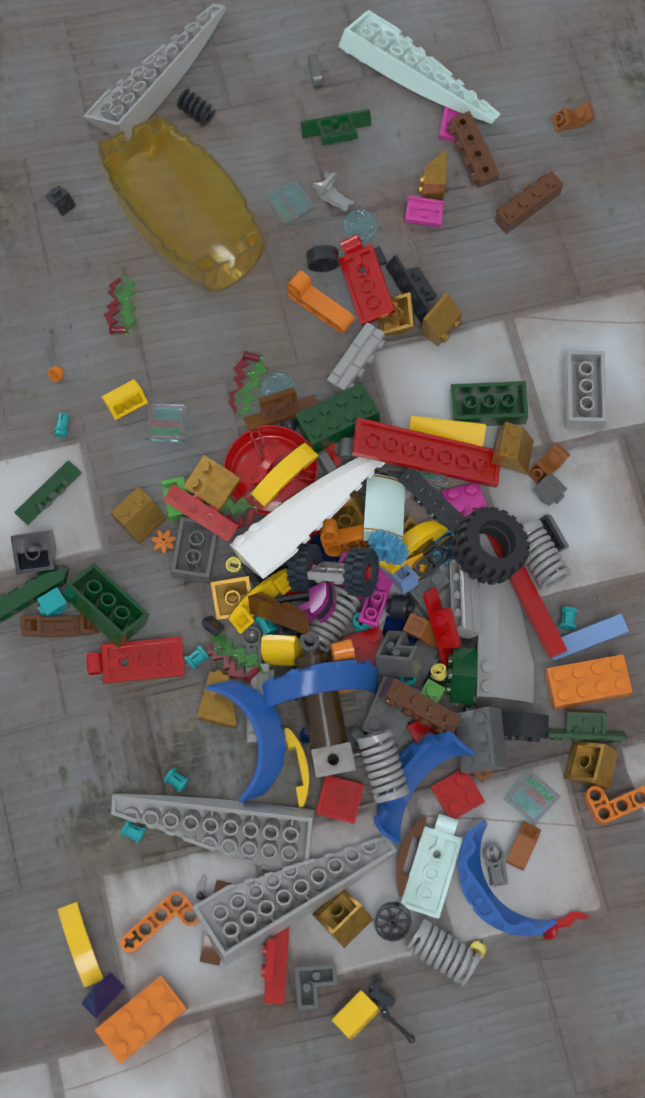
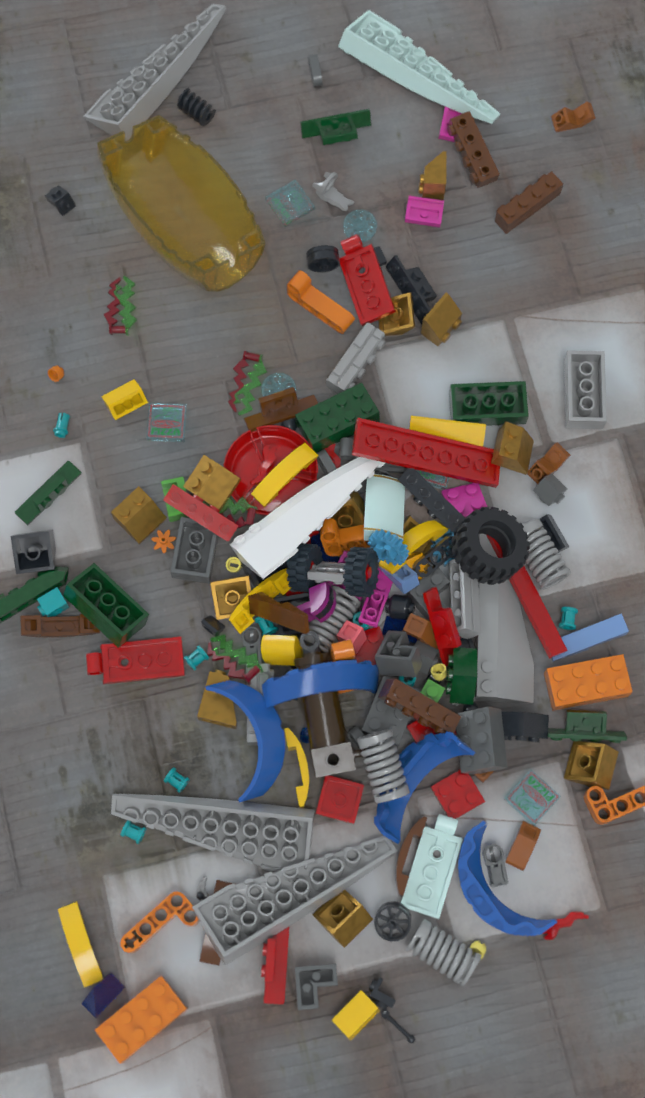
(354, 632): none -> coral panel

